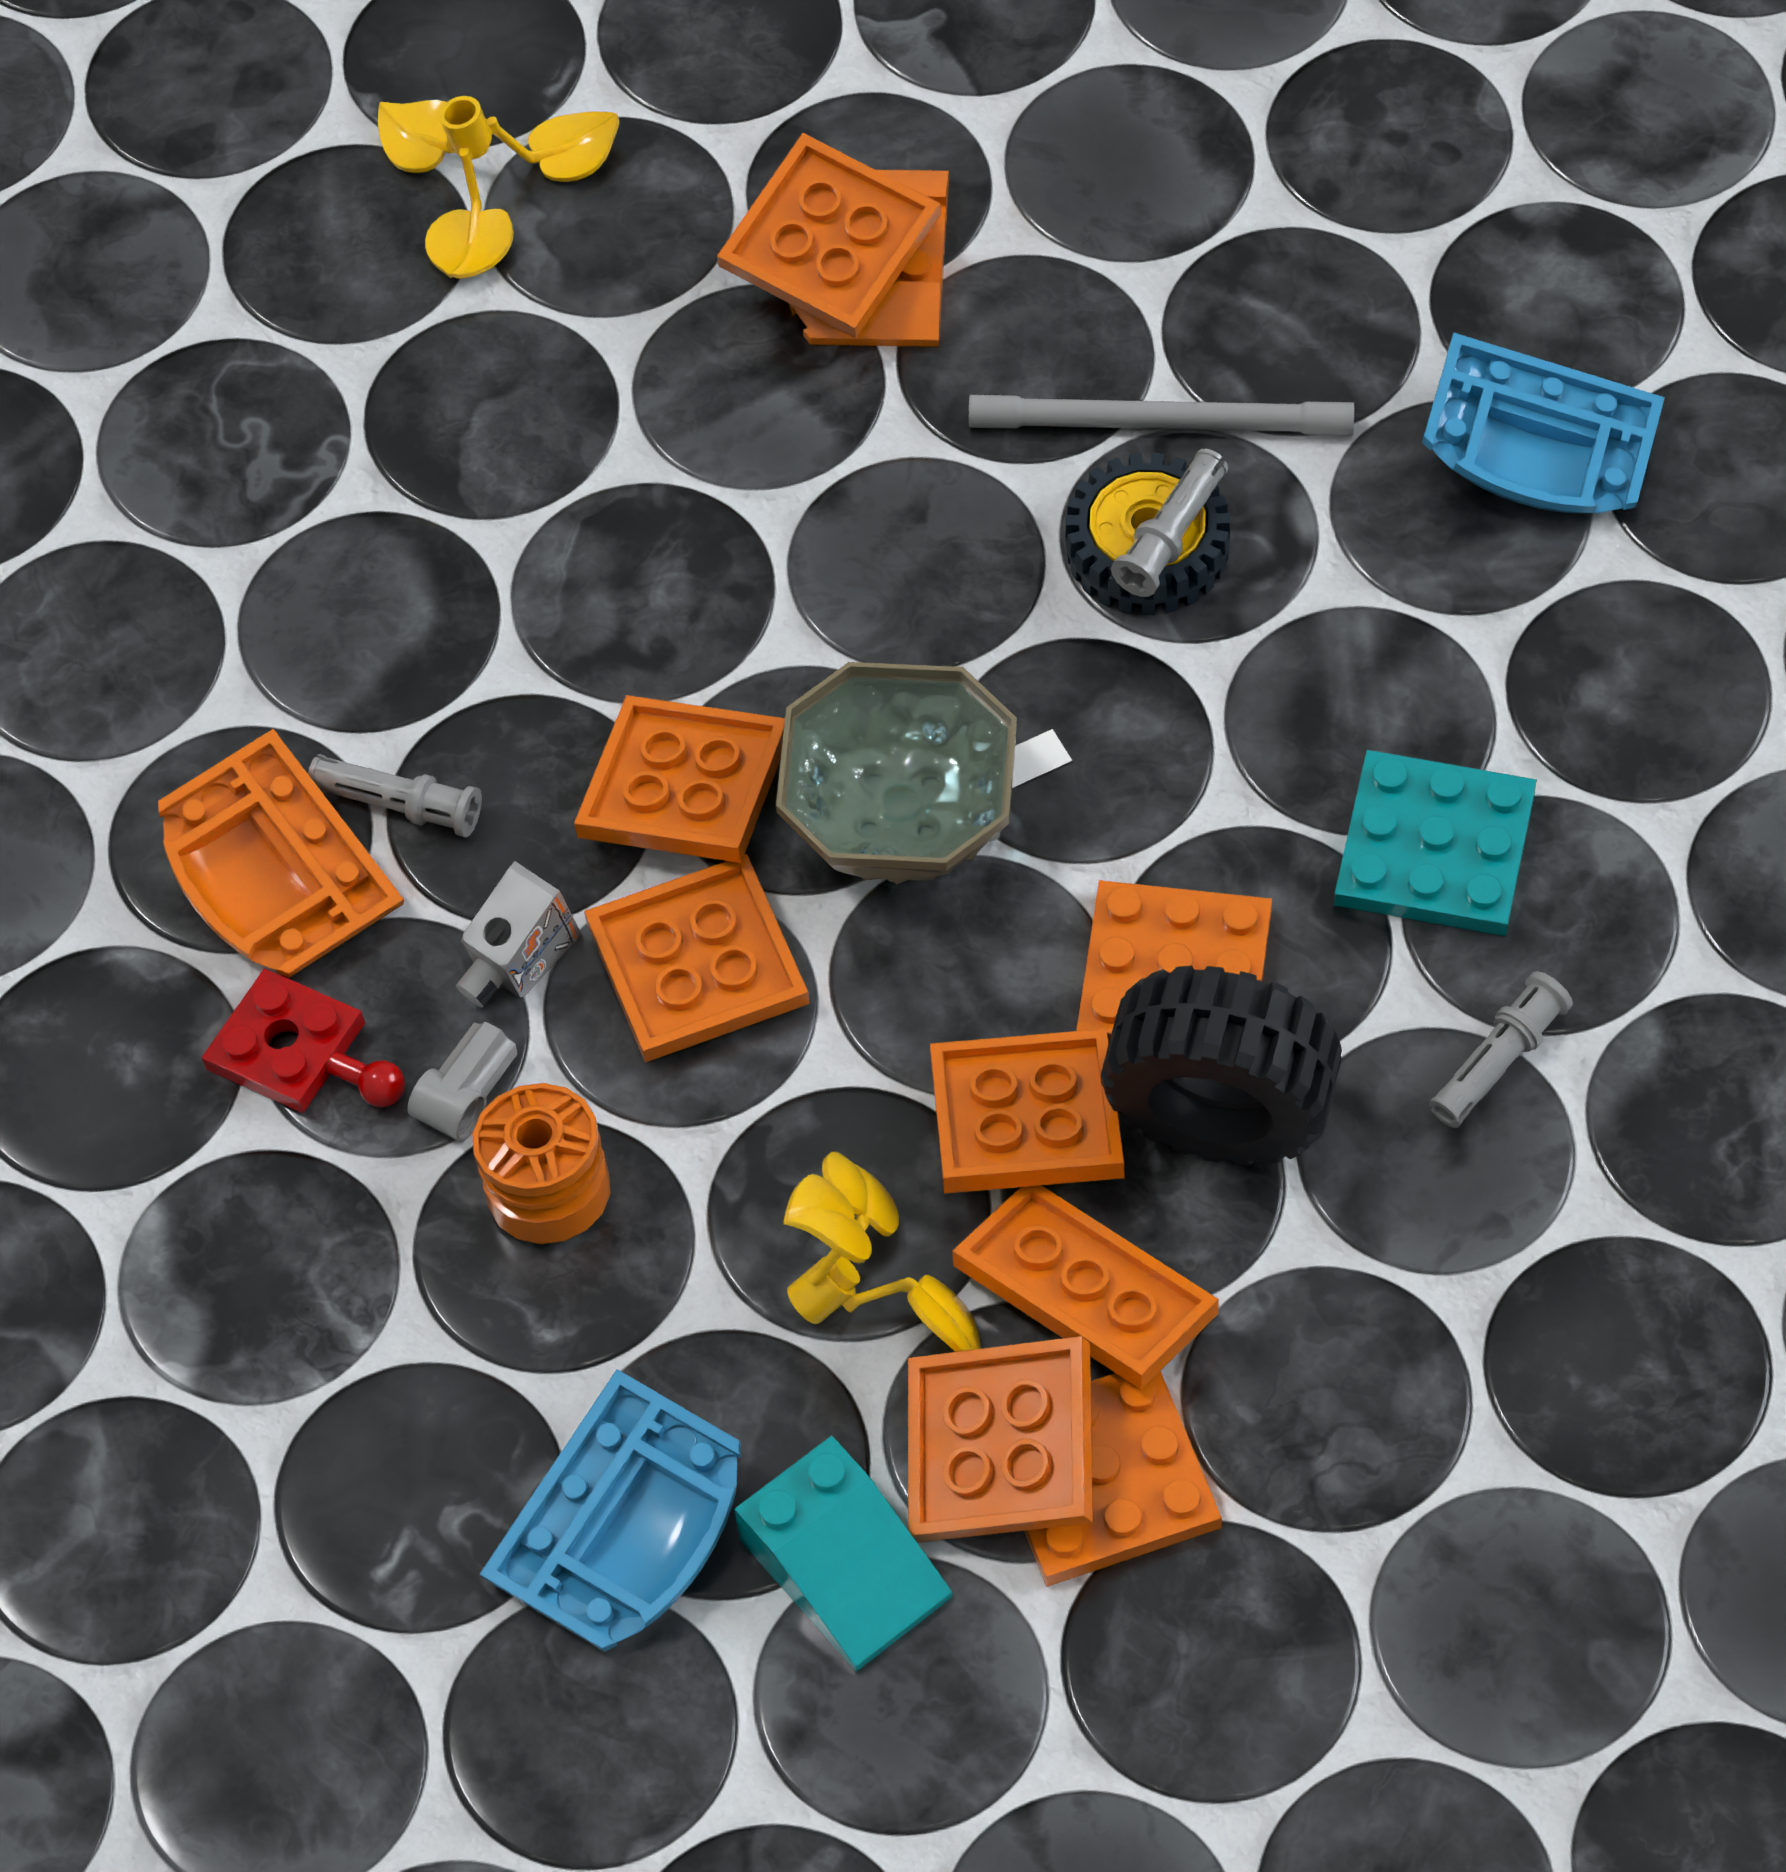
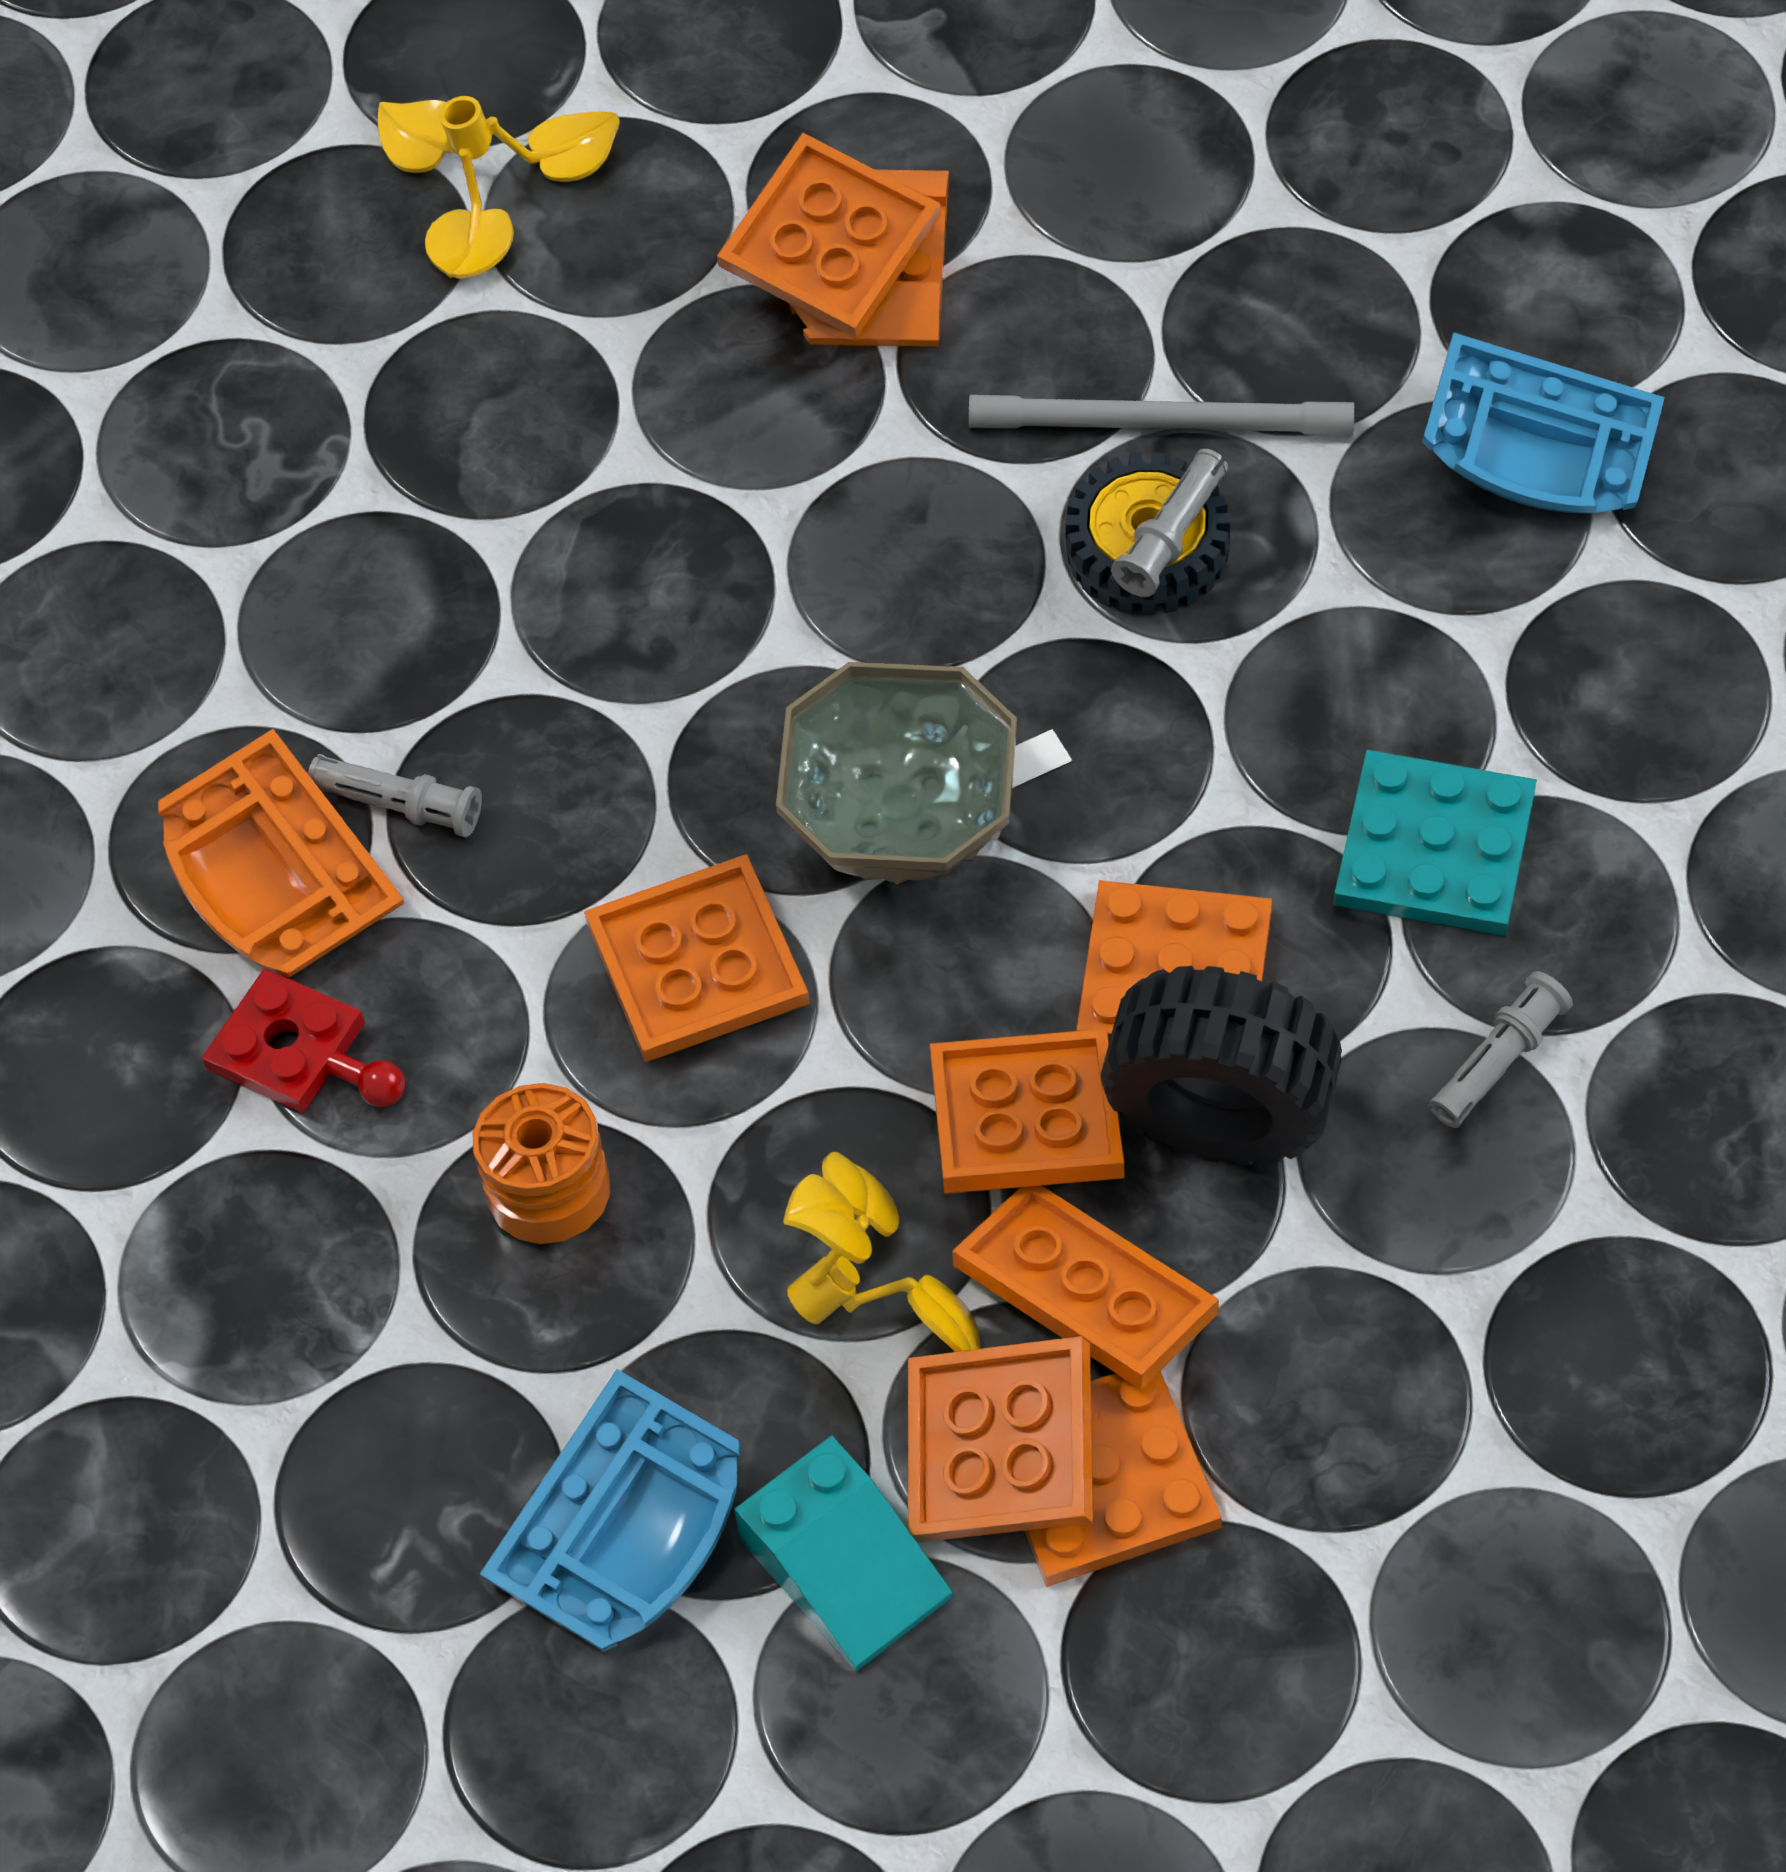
(458, 1091): light grey piece -> none
(516, 936): light grey torso -> none
(682, 779): orange plate -> none

